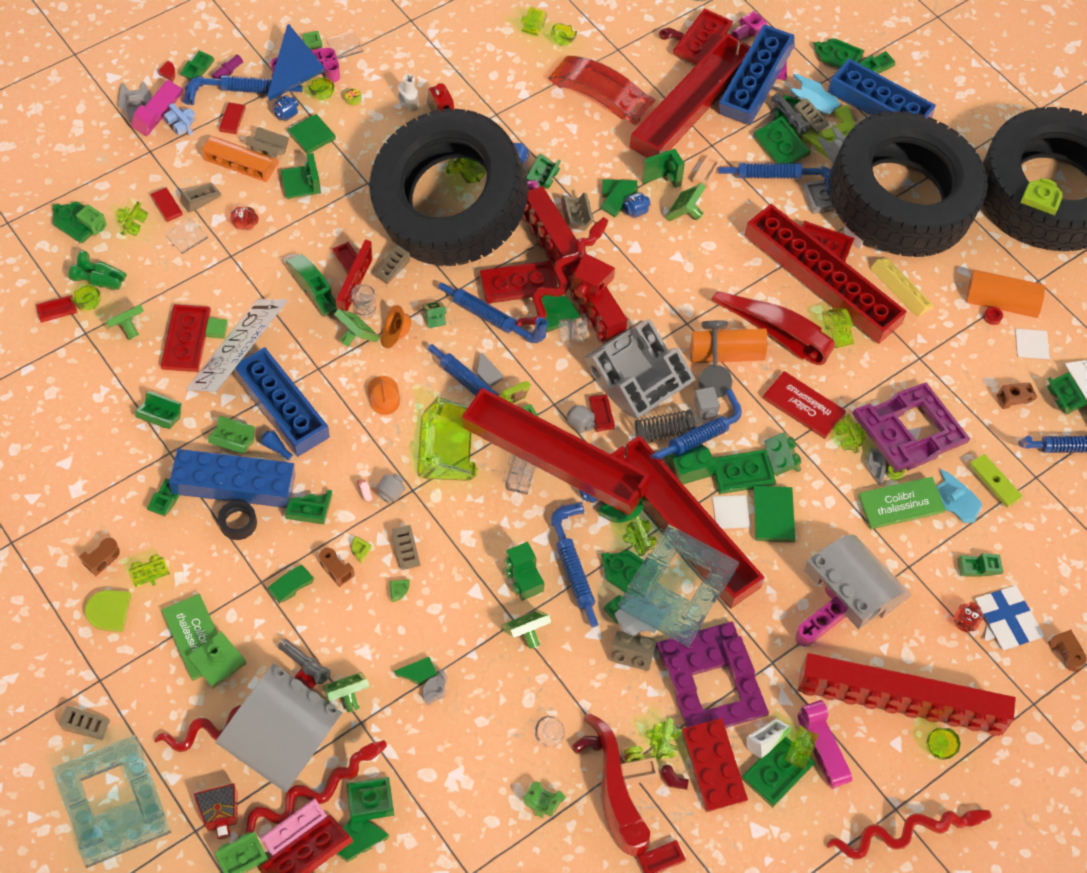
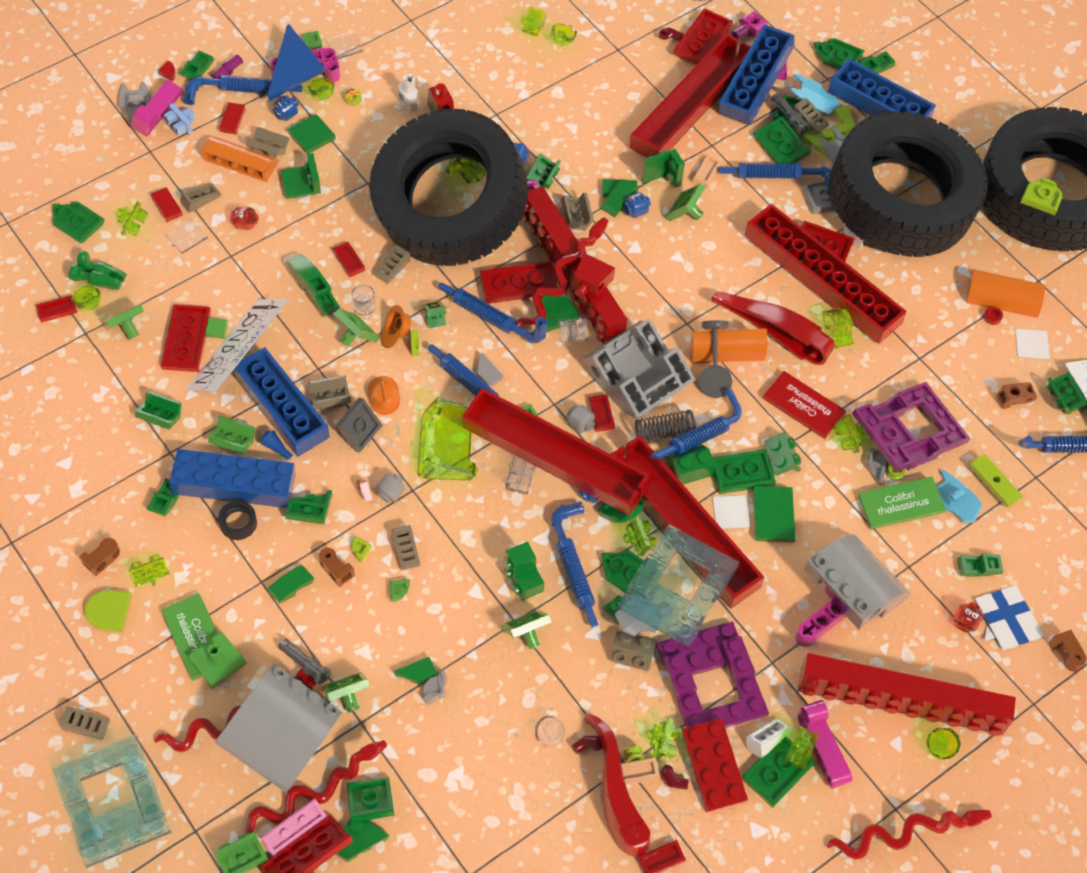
(92, 219): bright green bracket -> none
(218, 809): torso -> none
(329, 392): none -> dark tan bracket
(355, 276): red tile -> none
(359, 425): none -> dark grey tile
(415, 342): none -> lime tile
(516, 392): lime tile -> none
(542, 800): bright green piece -> none
(603, 85): clear red windscreen -> none
(706, 403): light grey brick -> none
(902, 287): light yellow slope -> none

